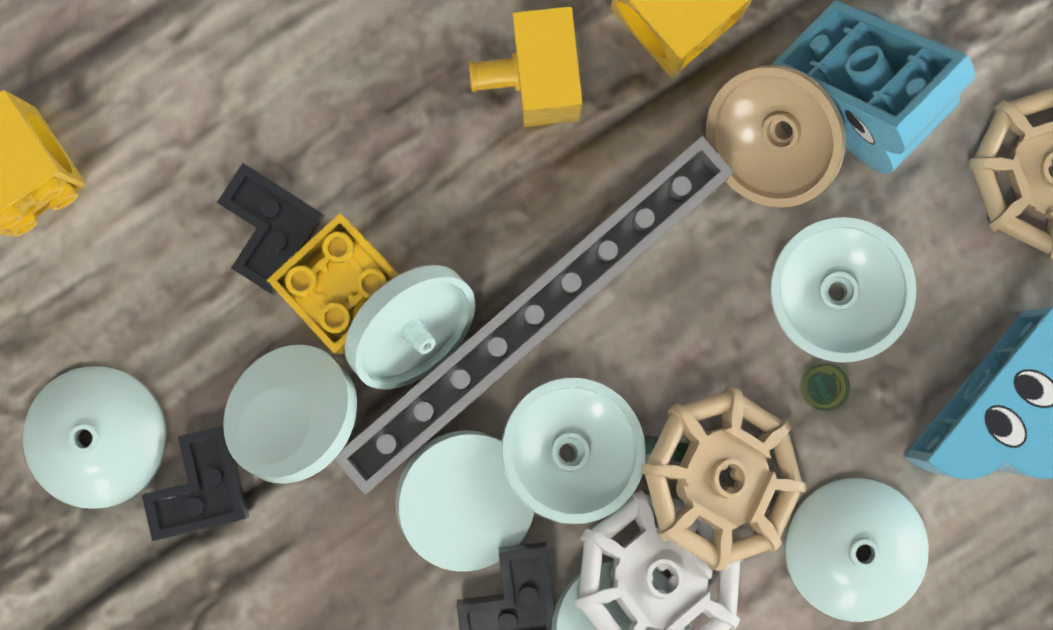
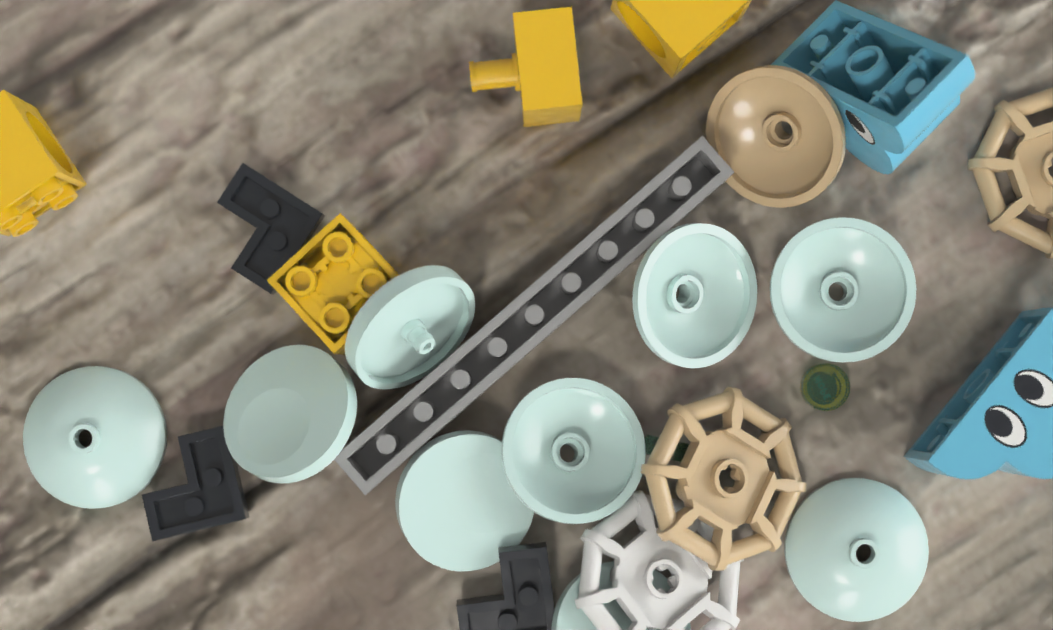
(713, 299): none -> light aqua dish

